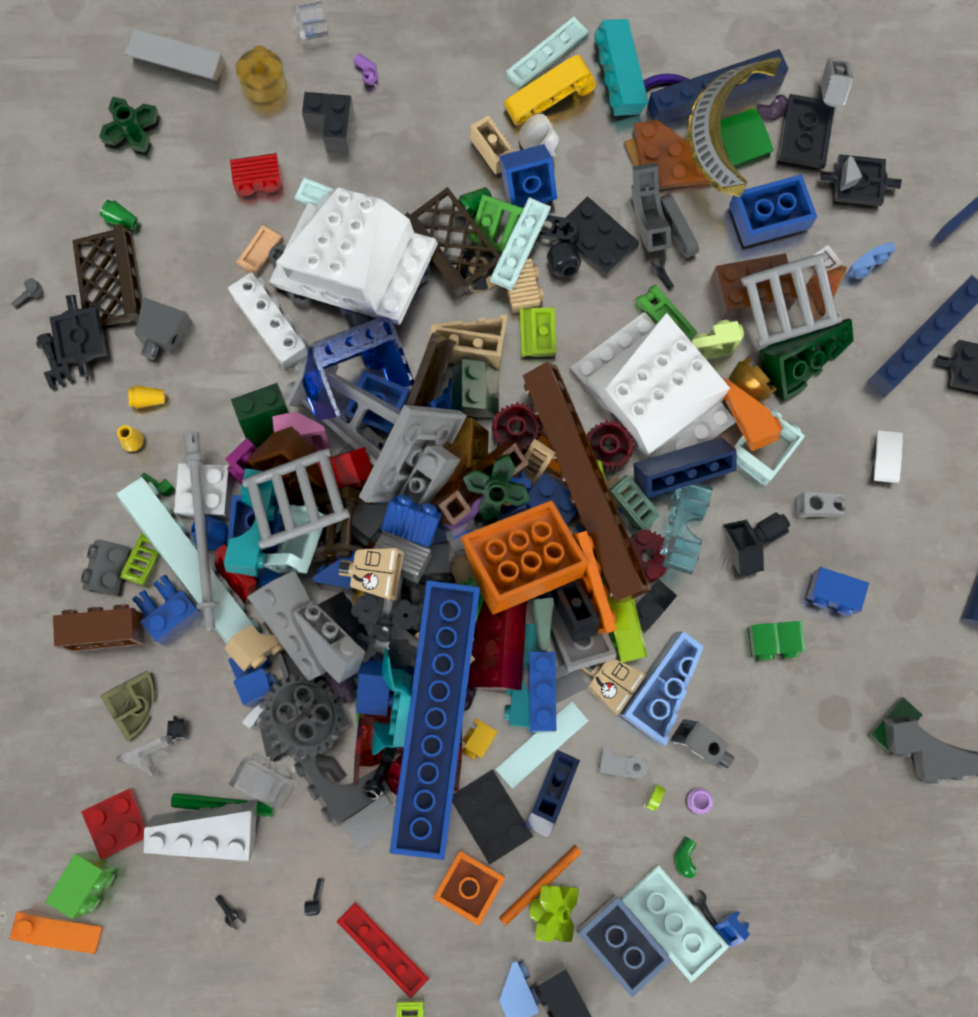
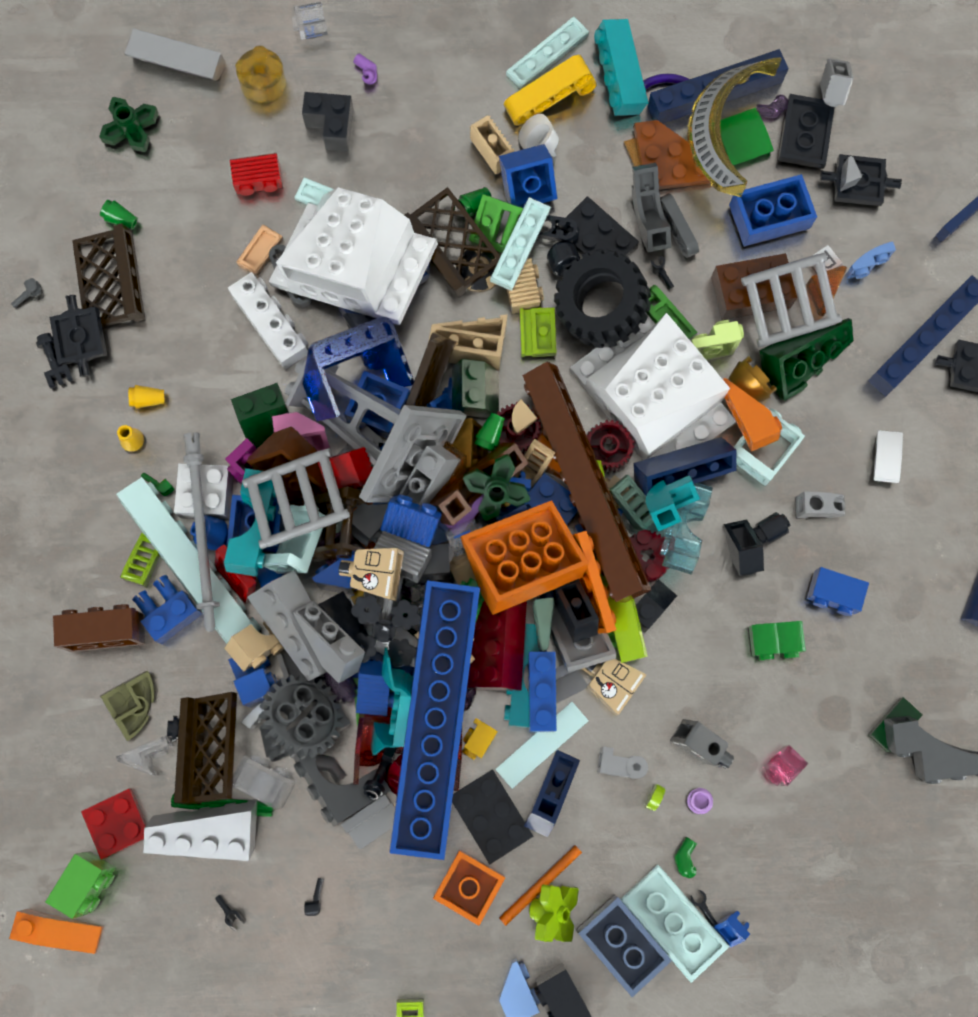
(104, 567): dark grey bracket -> none
(160, 327): dark grey torso -> none
(193, 748): none -> dark brown fence
(383, 950): red tile -> none
(490, 432): none -> green cone
(522, 417): none -> tan tile
(587, 274): none -> black tyre
(659, 695): light blue wedge -> none
(665, 500): none -> teal brick
(784, 766): none -> clear pink brick

